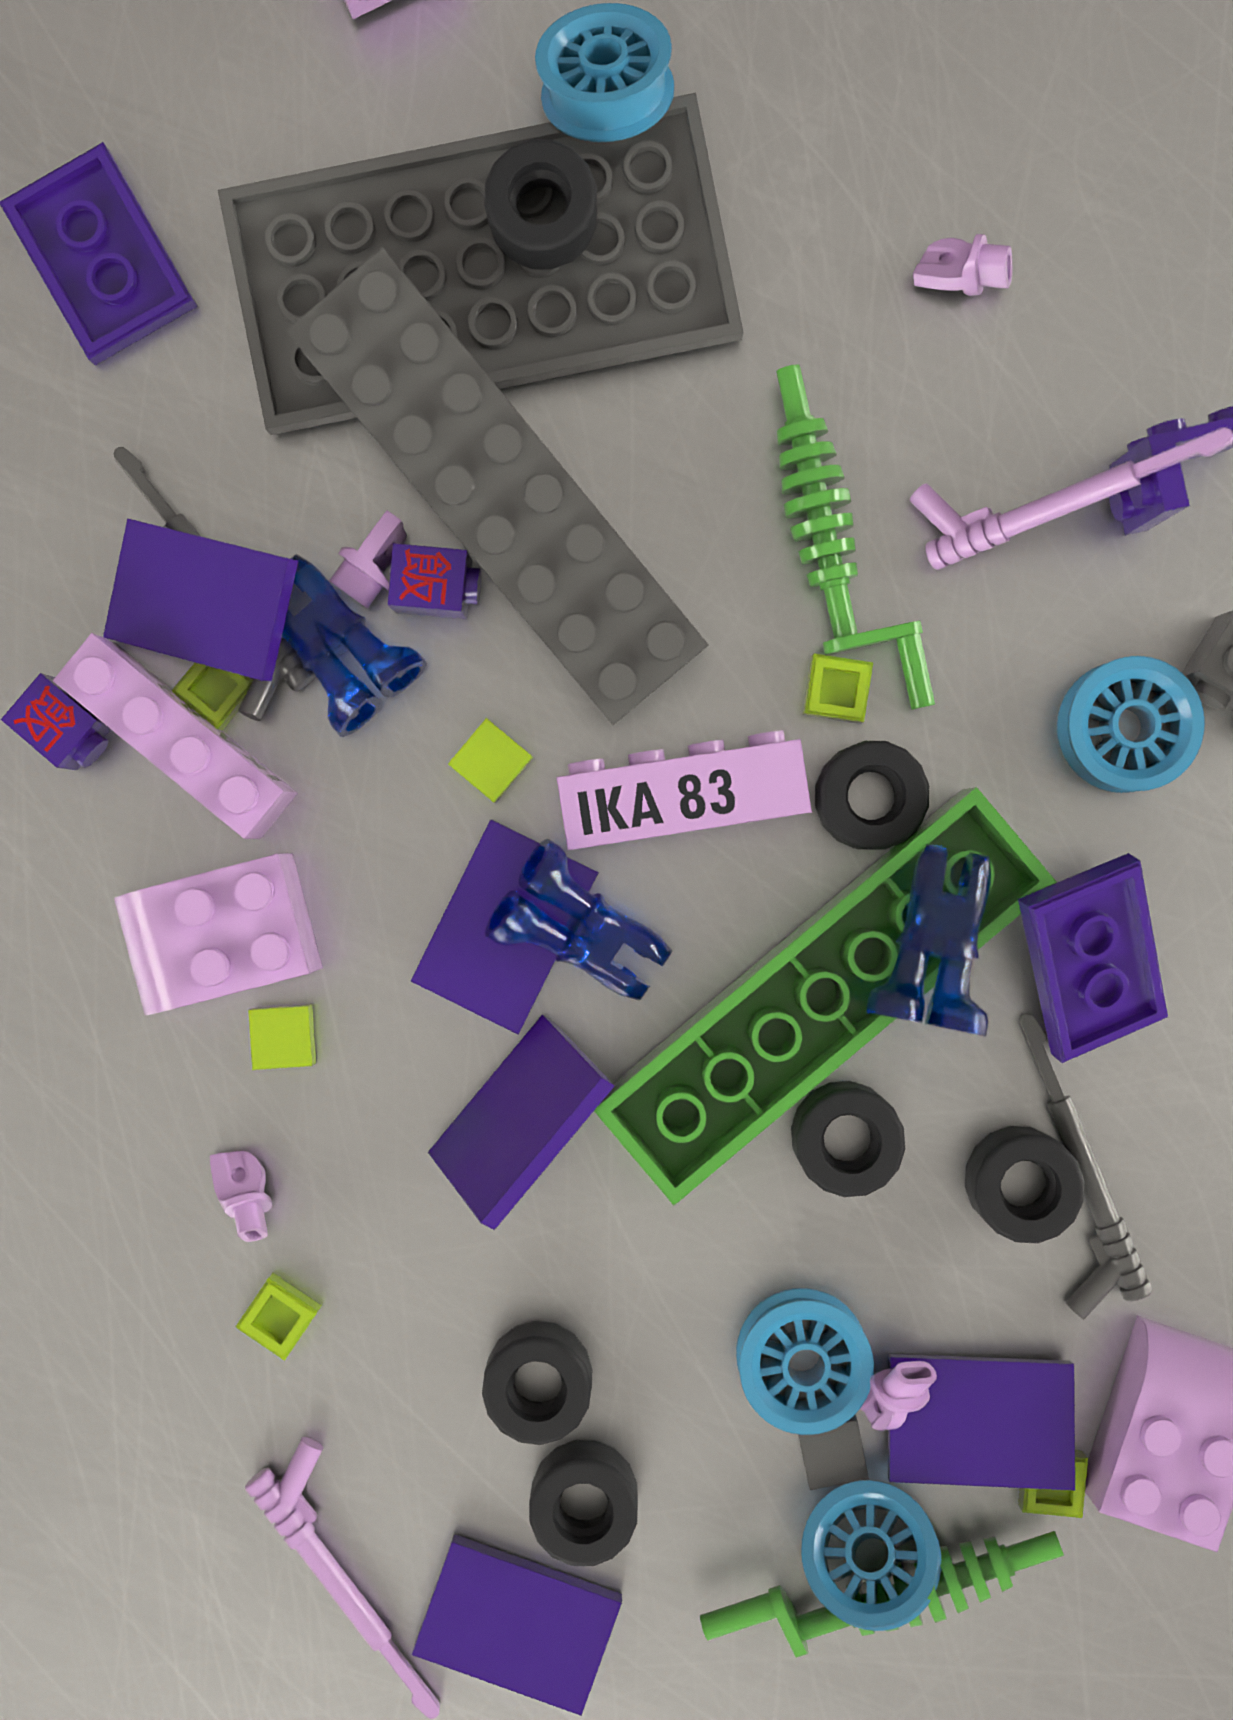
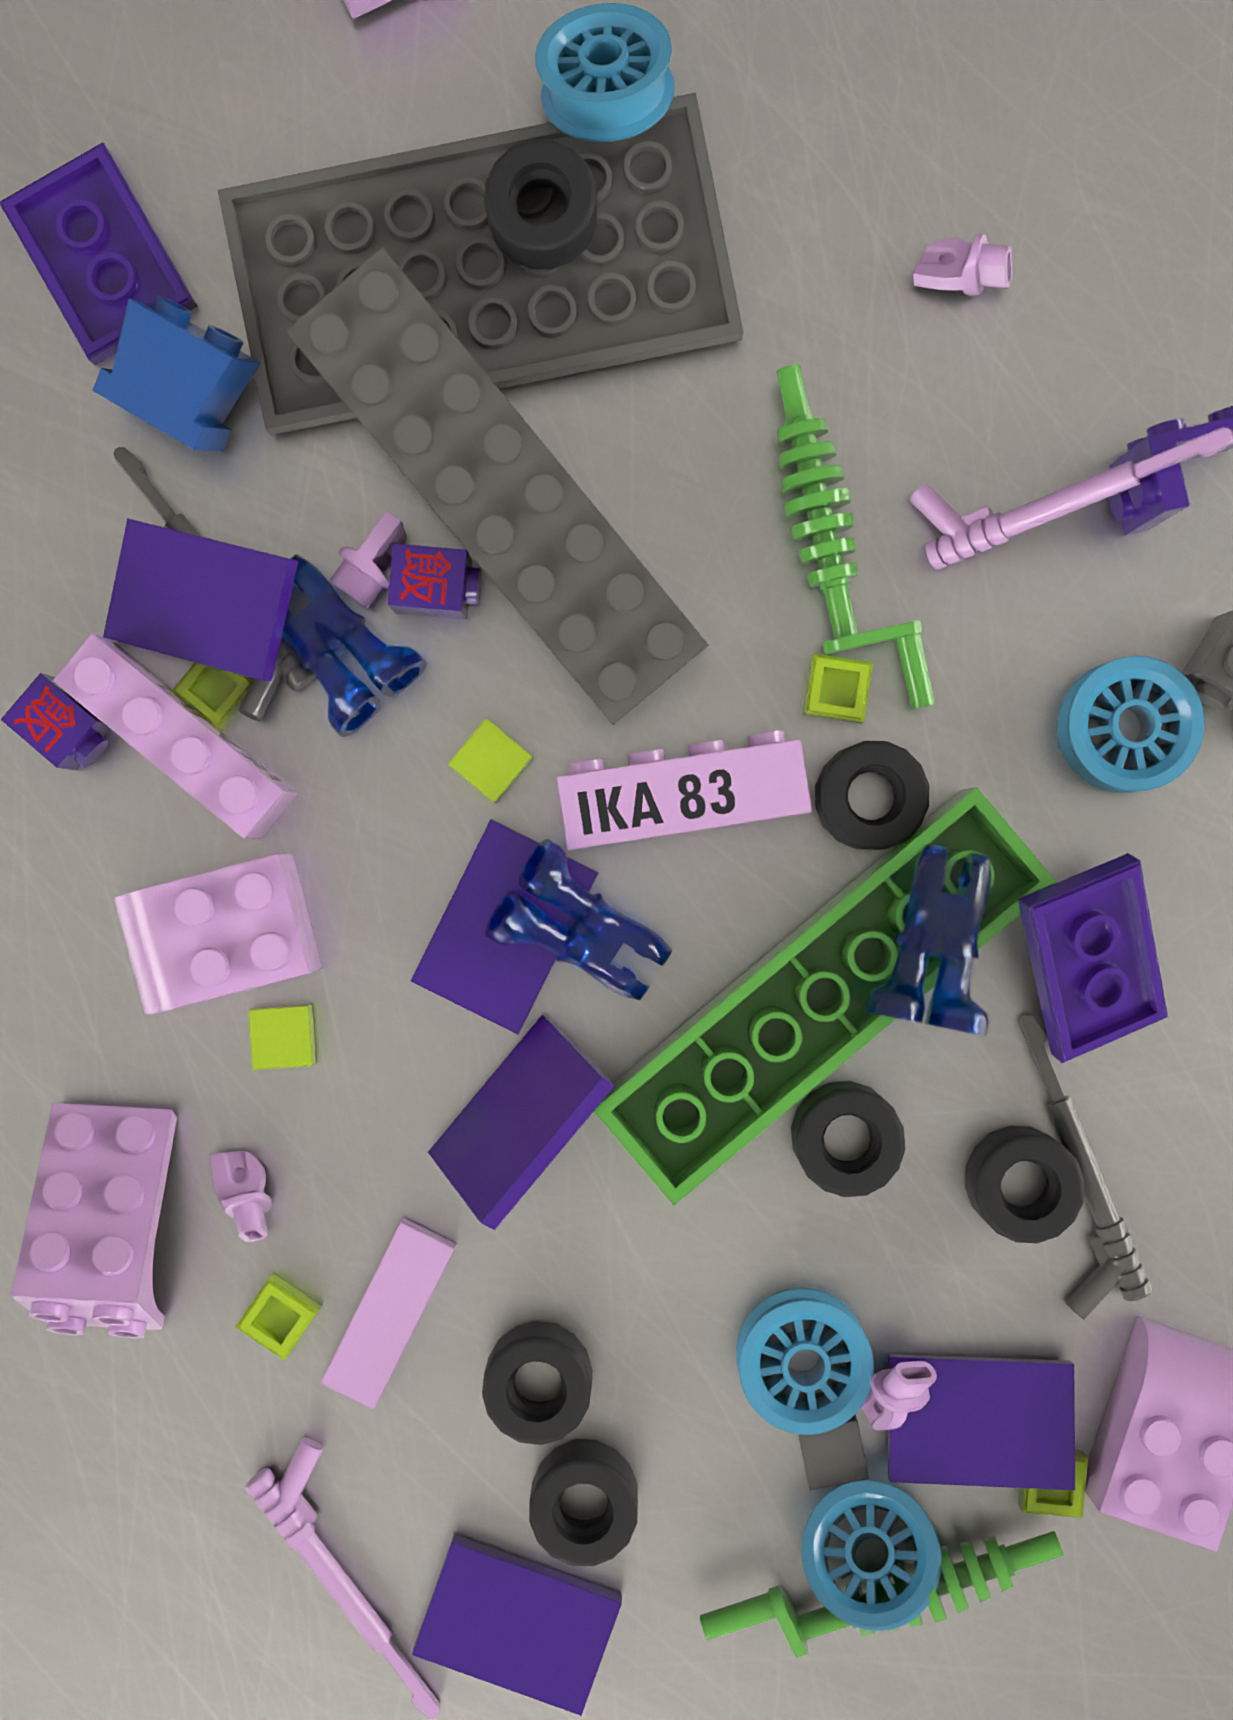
(96, 1220): none -> lavender bracket
(177, 373): none -> blue hips
(388, 1313): none -> lavender tile

